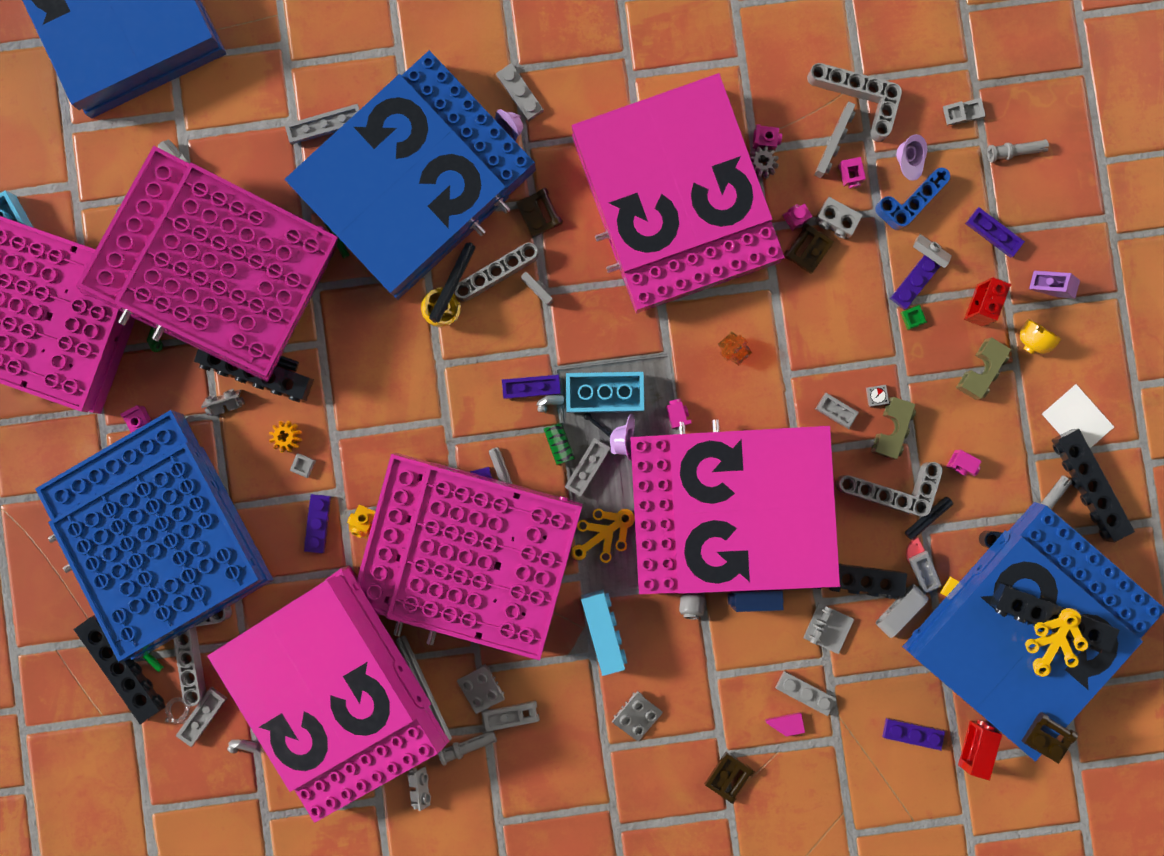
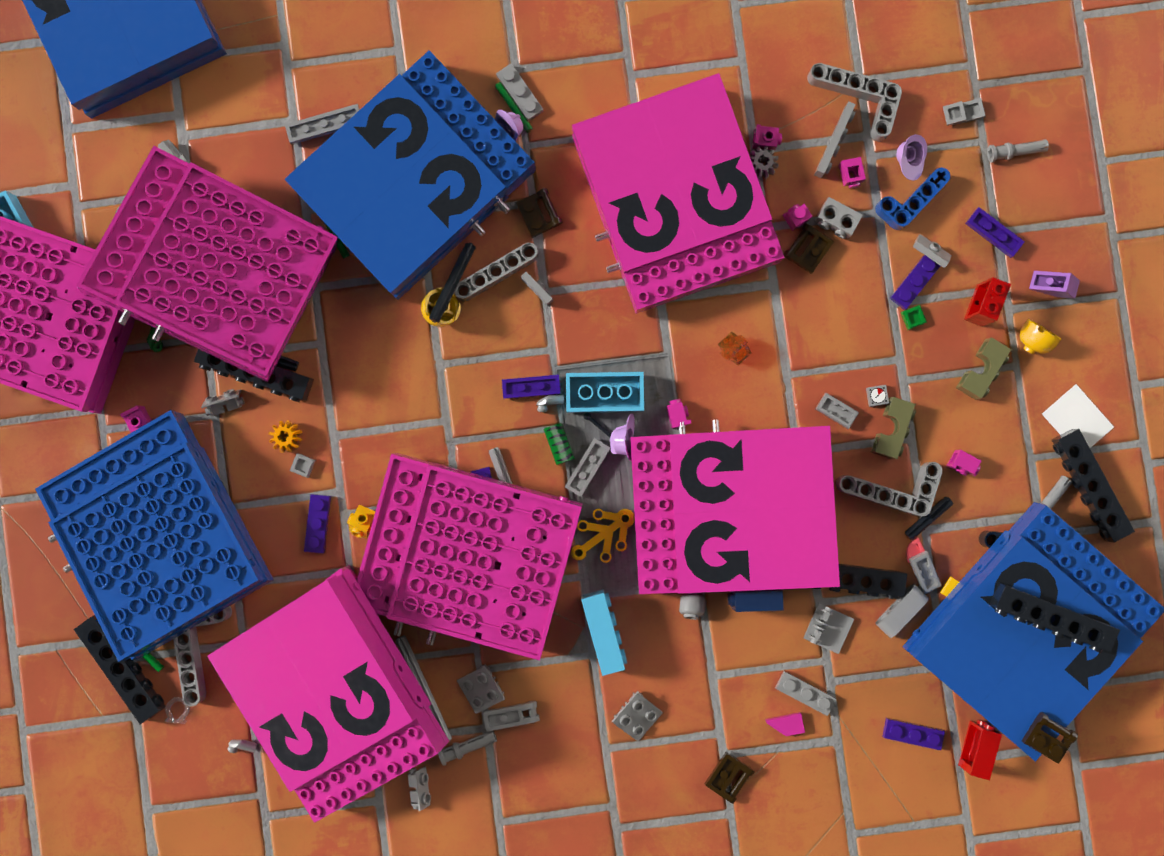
(201, 717): light grey plate -> none
(512, 105): none -> green bar
(1057, 639): yellow plant -> none

